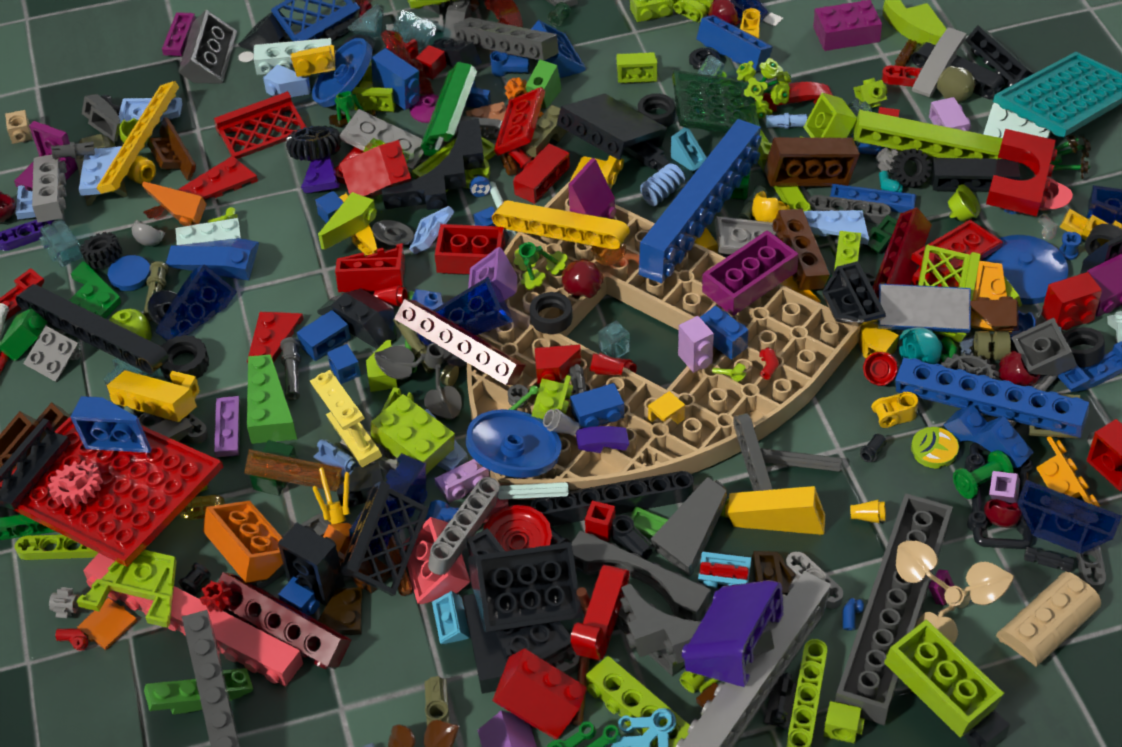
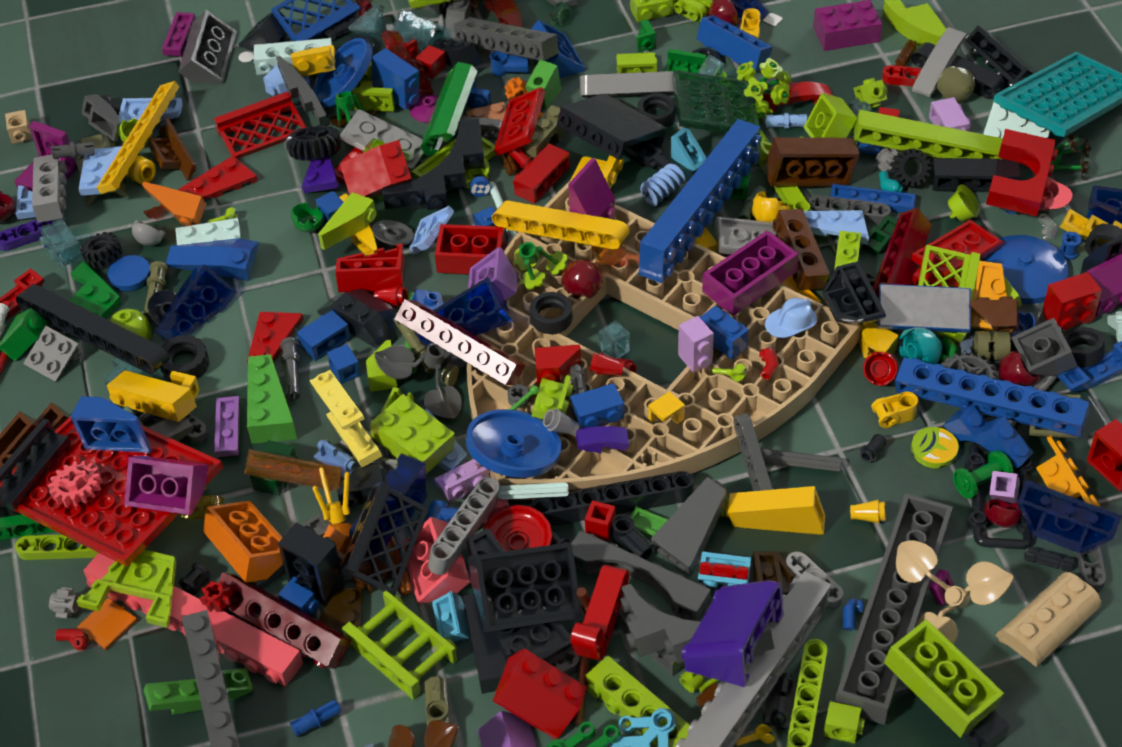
(164, 484): none -> magenta slope
(300, 88): none -> dark grey slope
(306, 218): none -> green hair
(315, 718): none -> blue axle
(392, 666): none -> lime fence
(626, 84): none -> light grey beam
(647, 37): none -> green bracket
(684, 61): none -> green bracket
(760, 733): none -> yellow hand
(791, 319): none -> light blue piece

